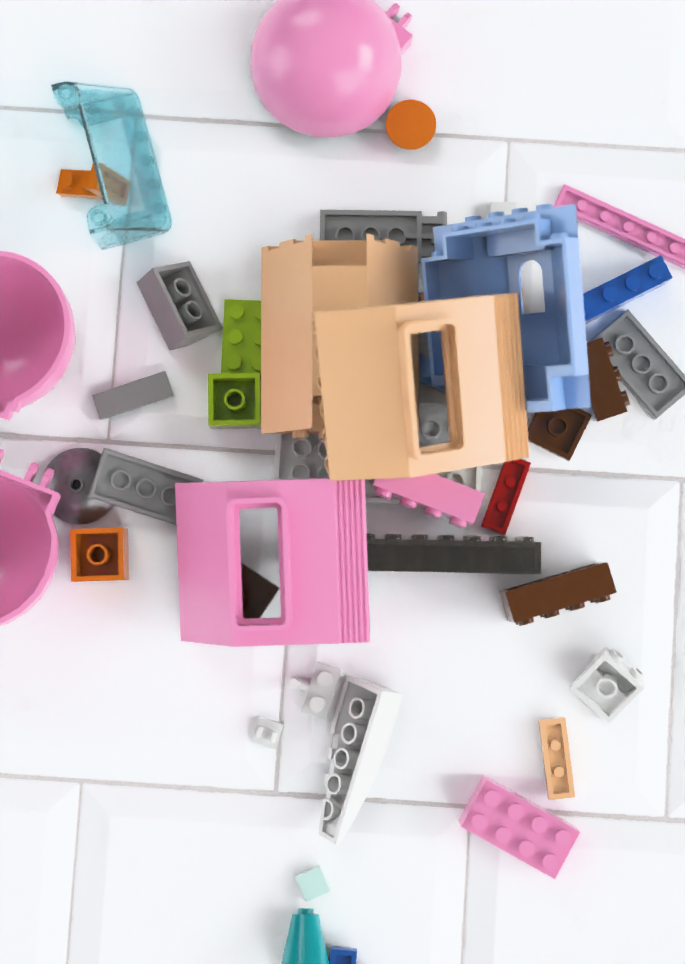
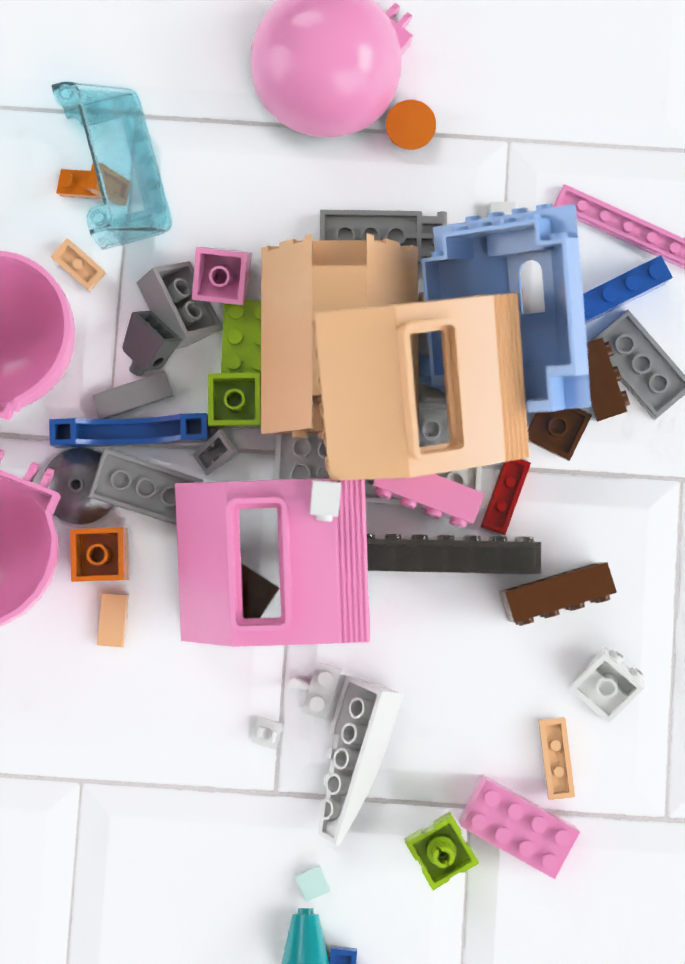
(78, 264): none -> light nougat plate
(112, 620): none -> light nougat tile
(131, 431): none -> blue arch
(148, 342): none -> dark grey torso
(215, 452): none -> light grey slope
(221, 275): none -> bright pink slope
(325, 500): none -> white brick
(442, 836): none -> lime piece

